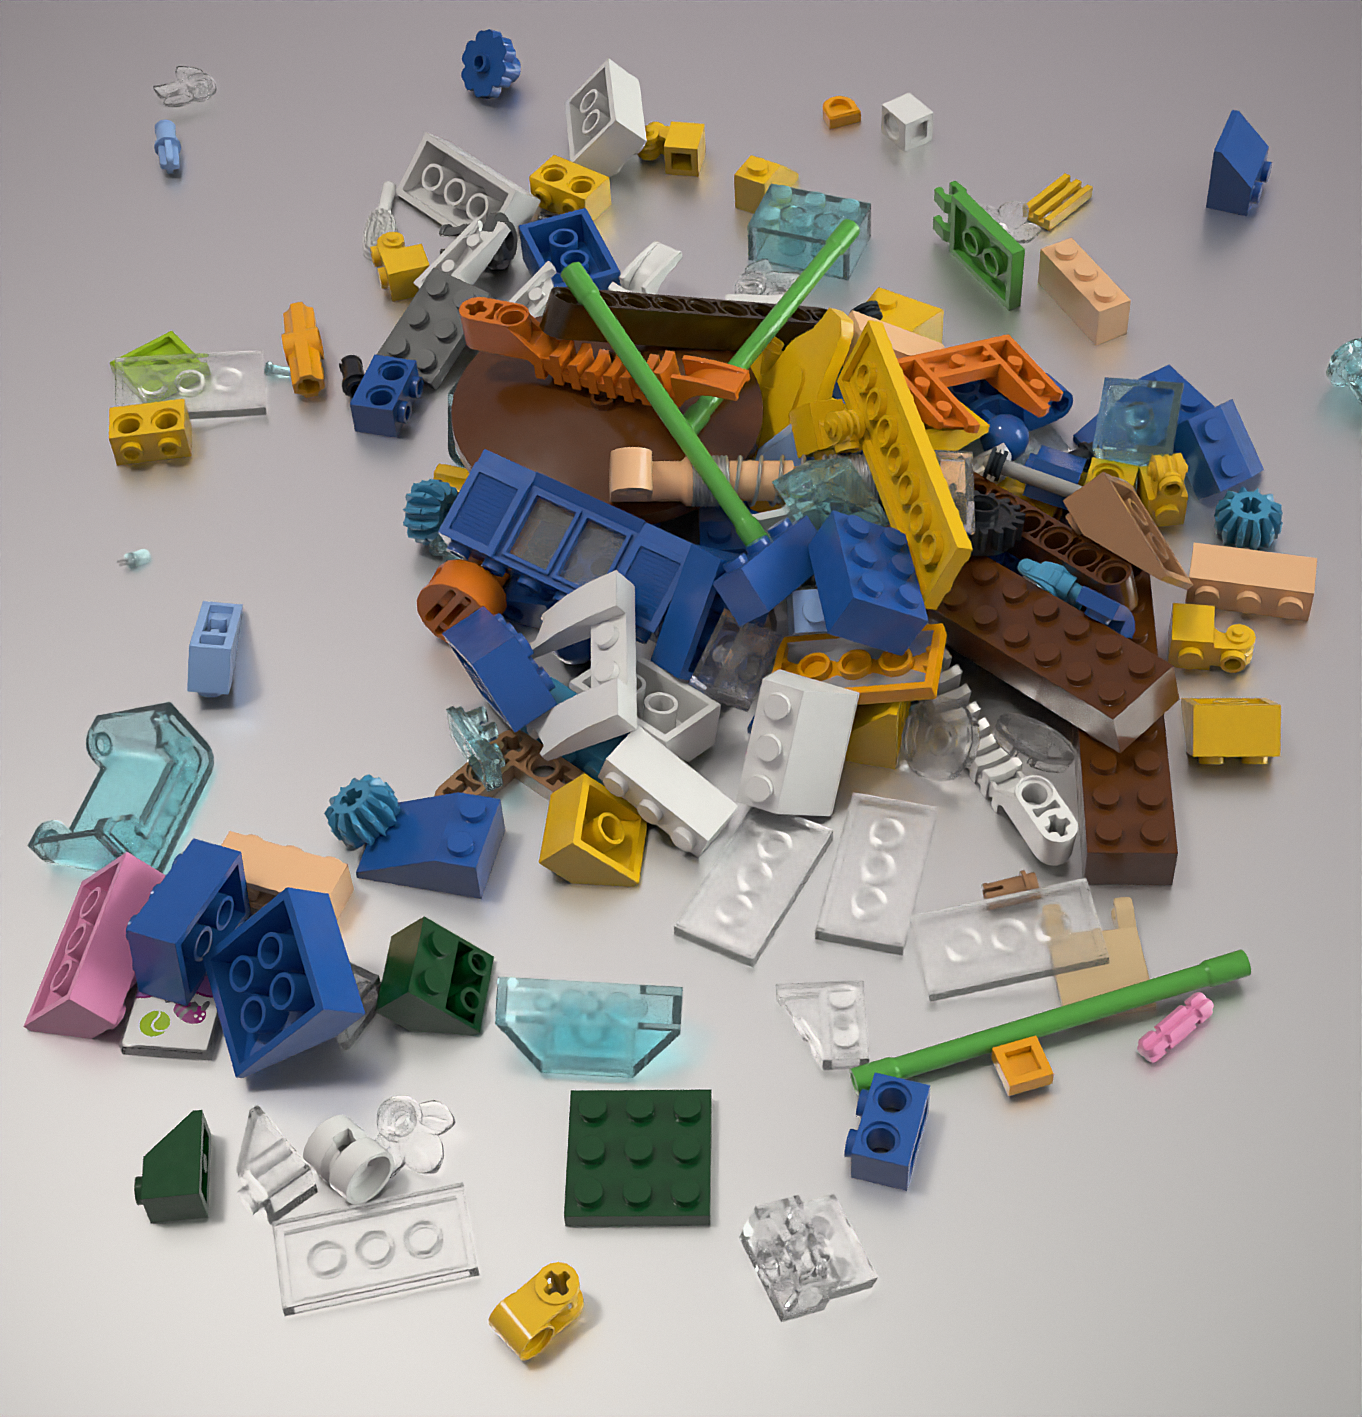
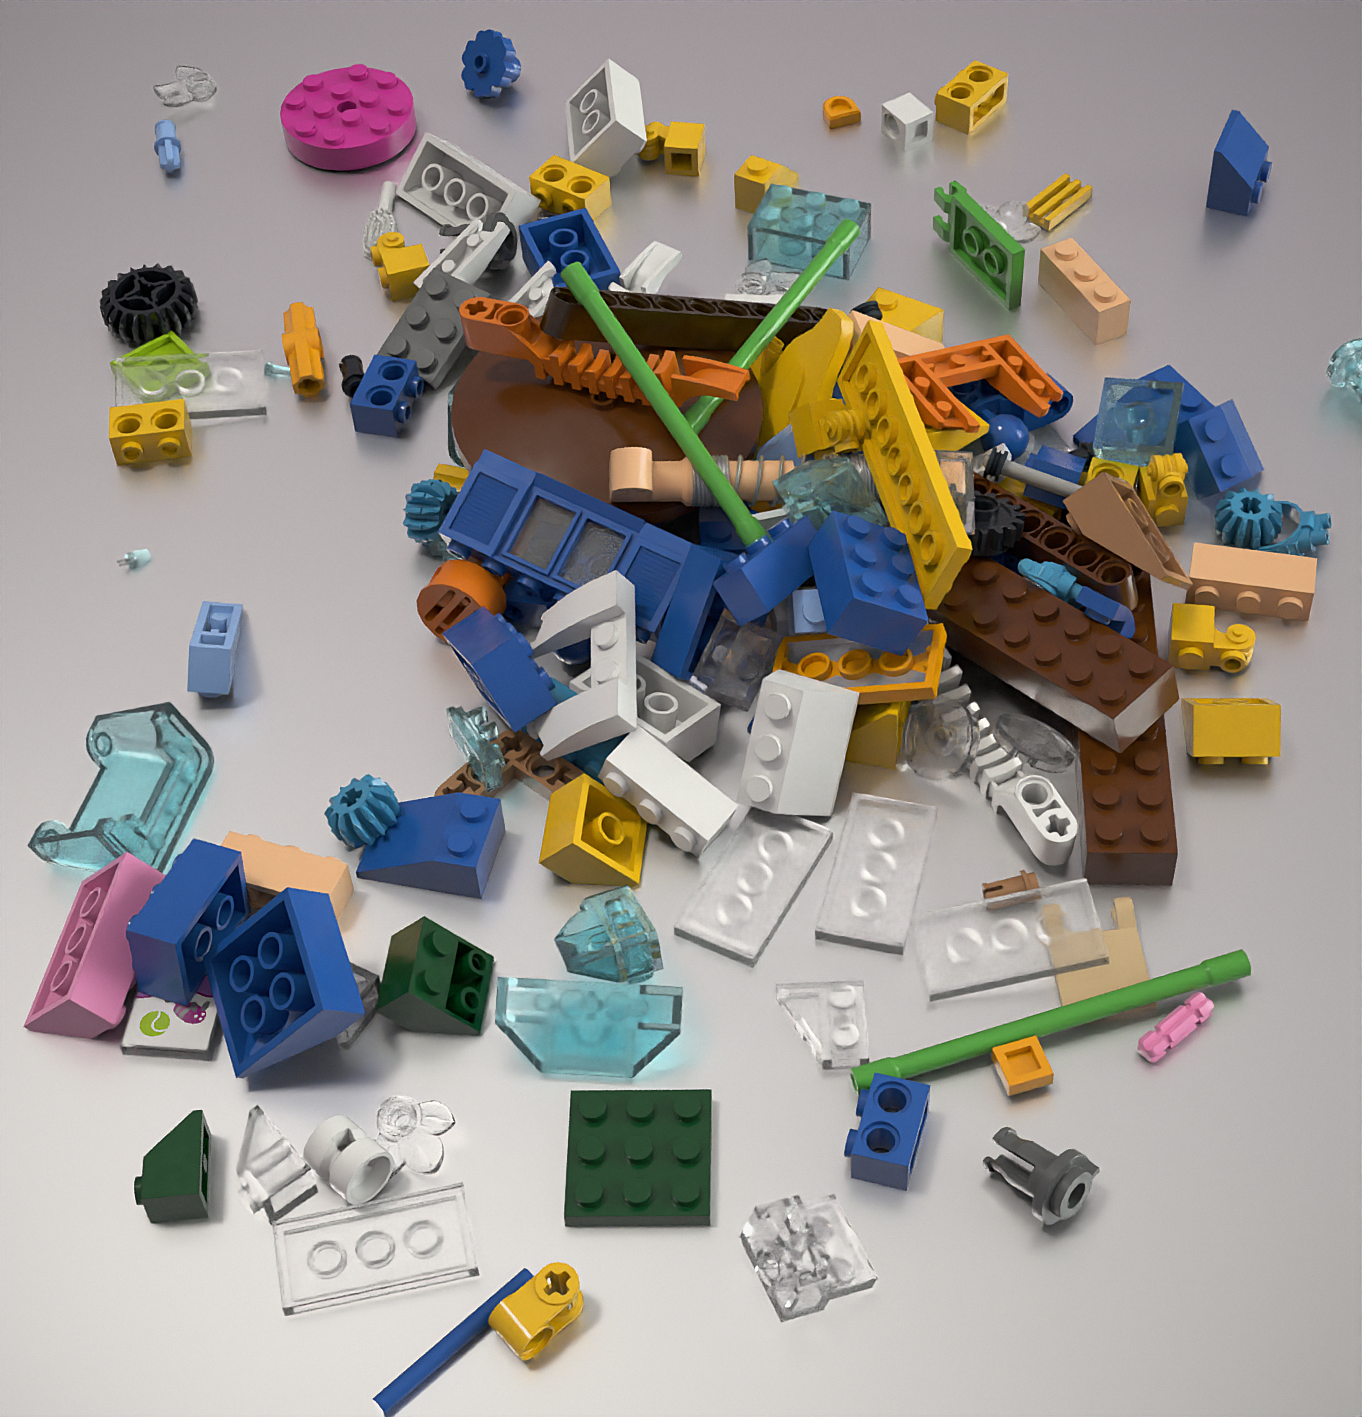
(148, 303): none -> black gear
(348, 118): none -> dark pink piece
(446, 1347): none -> blue bar
(610, 939): none -> clear light blue wedge
(971, 97): none -> yellow brick
(1055, 1184): none -> dark grey piece
(1309, 534): none -> dark azure helmet

